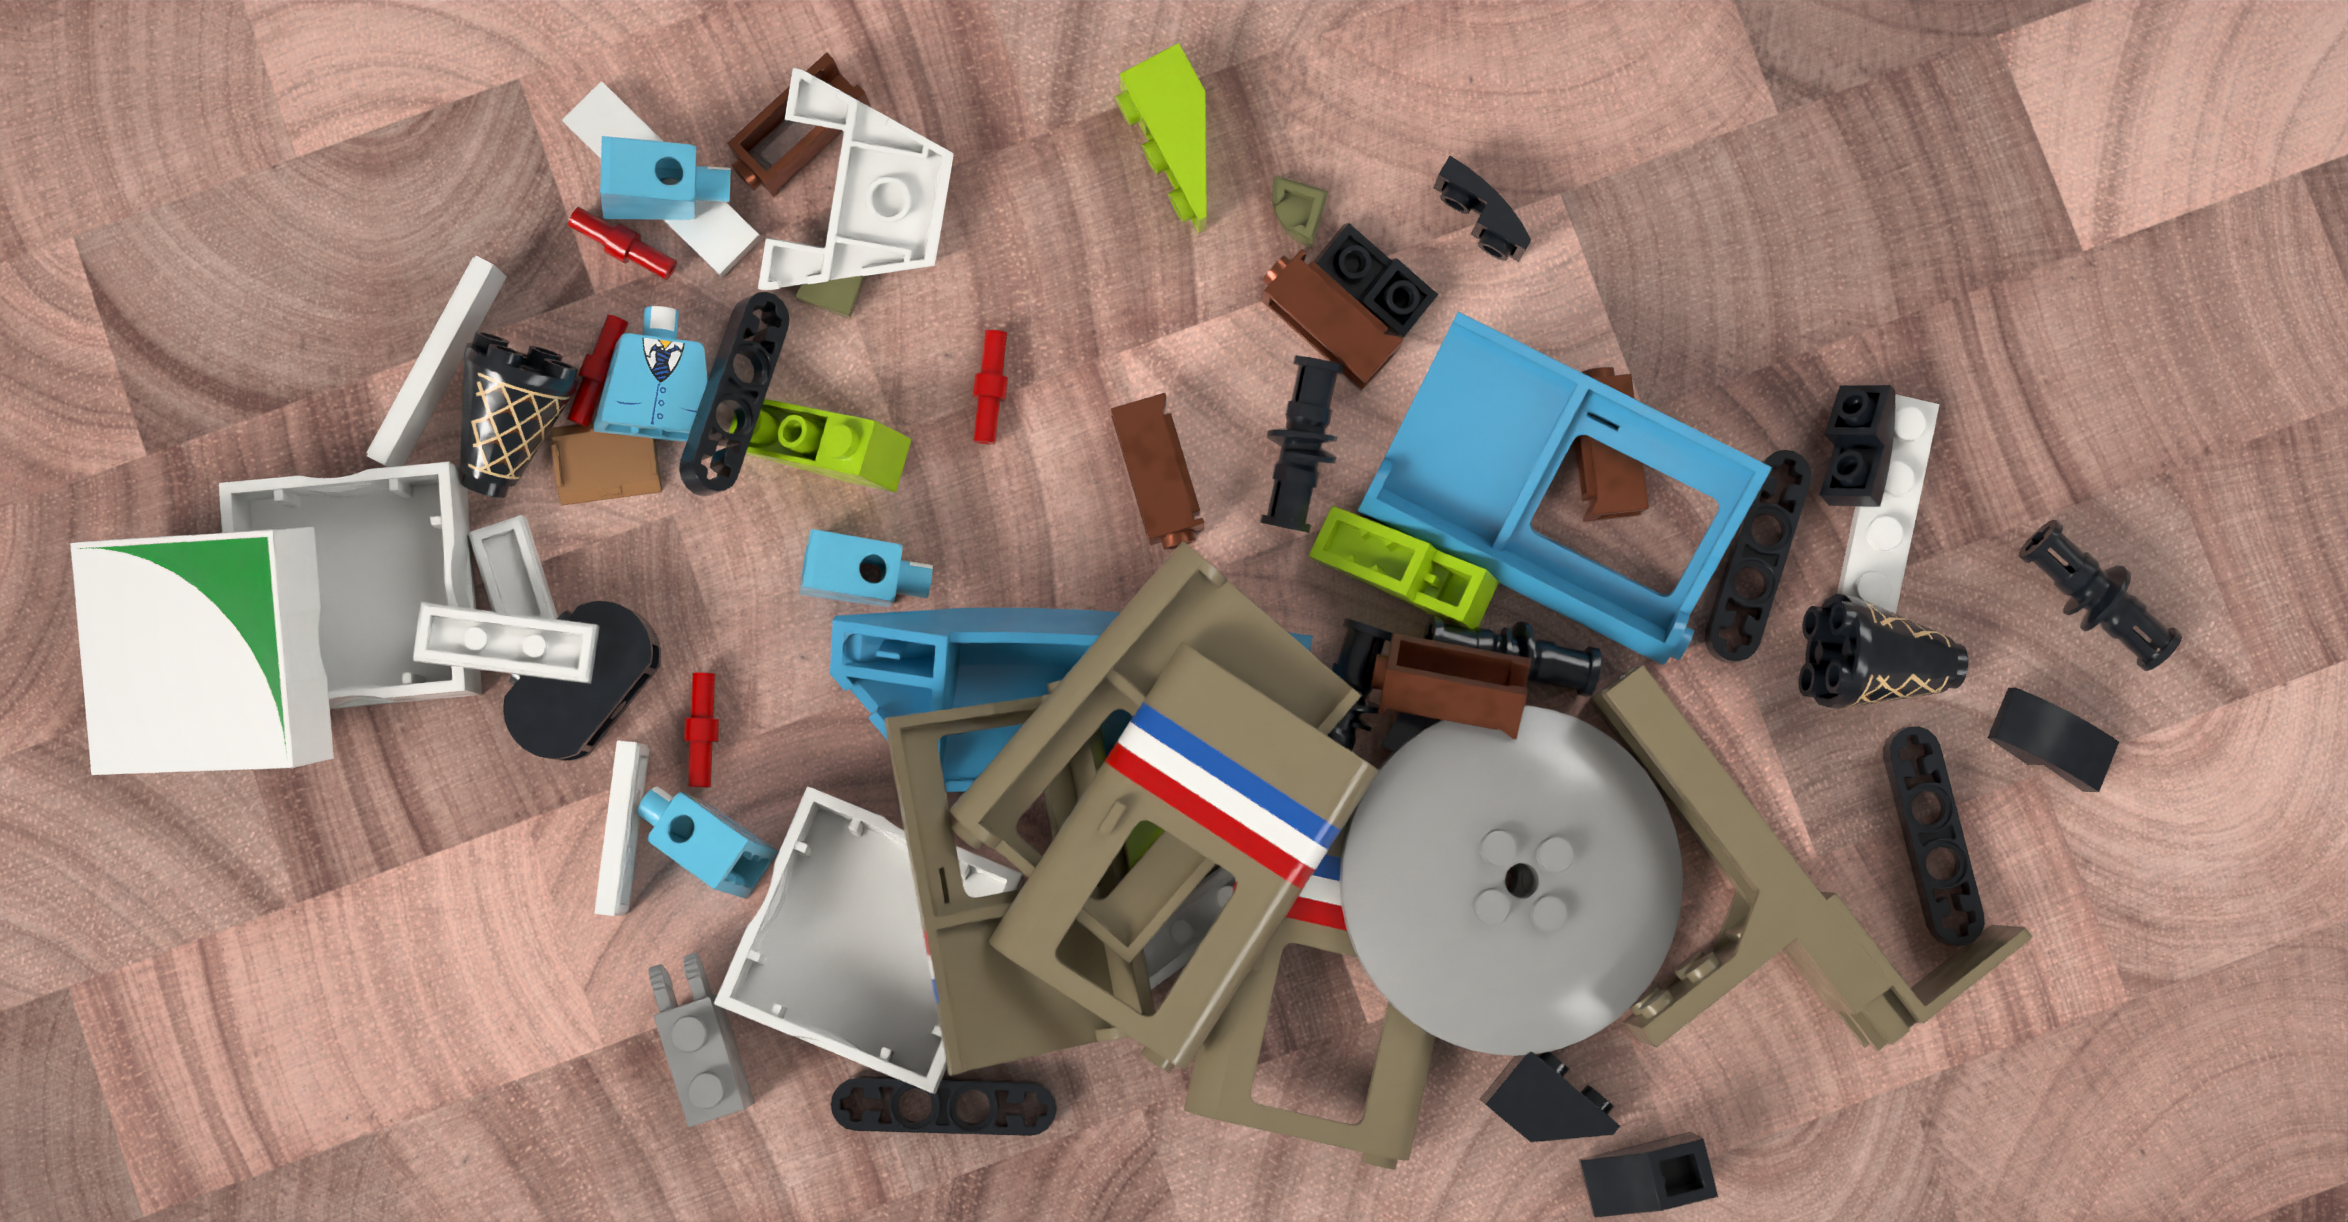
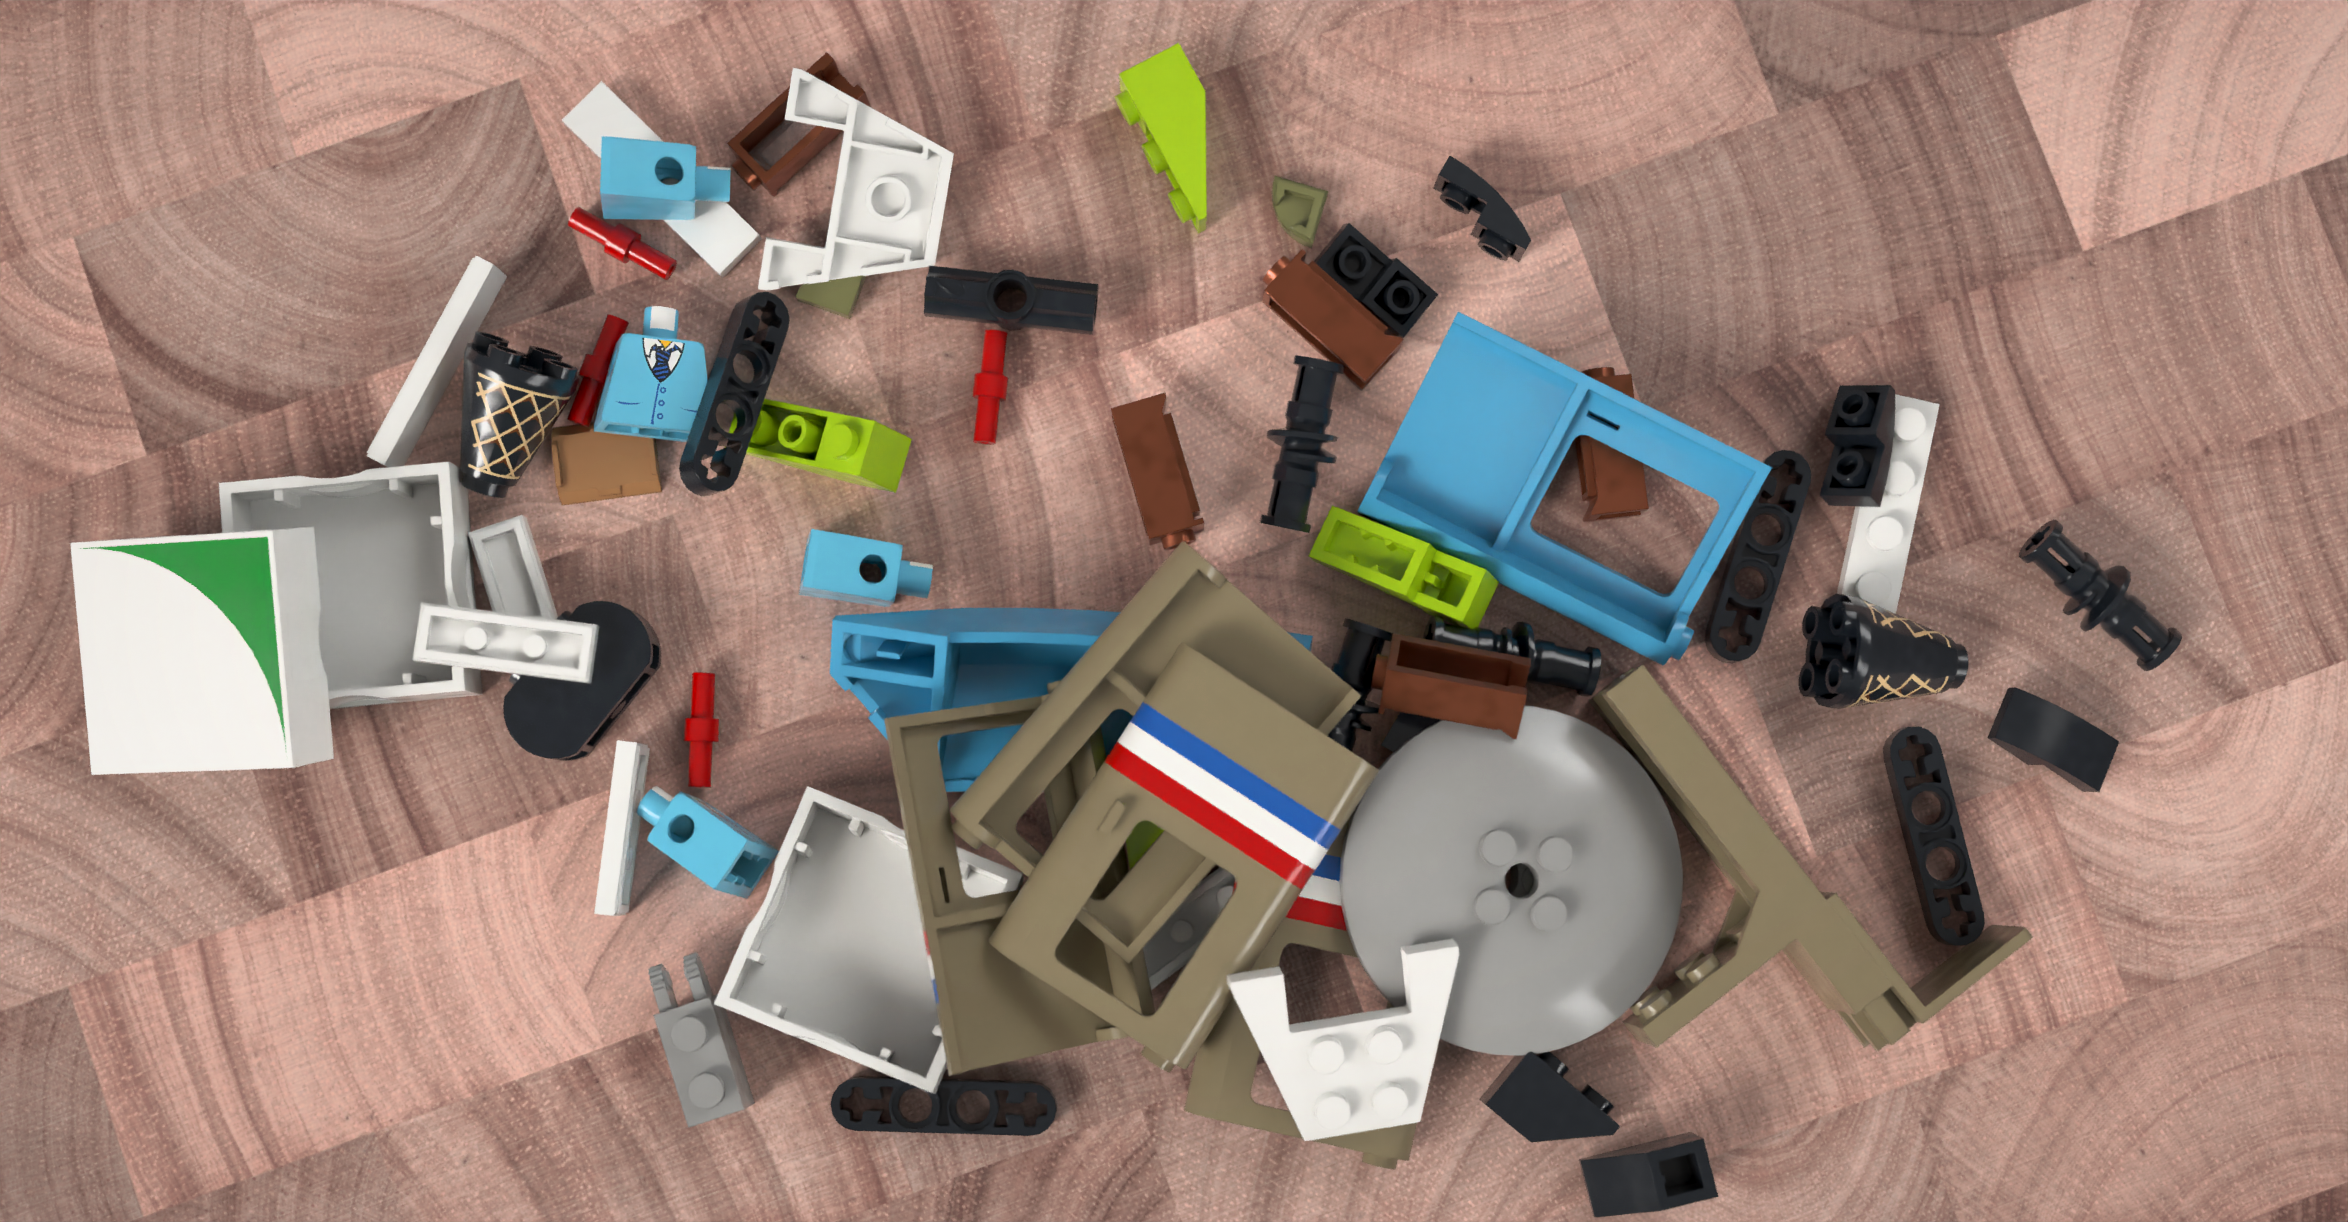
(974, 294): none -> black piece
(1354, 1067): none -> white wing

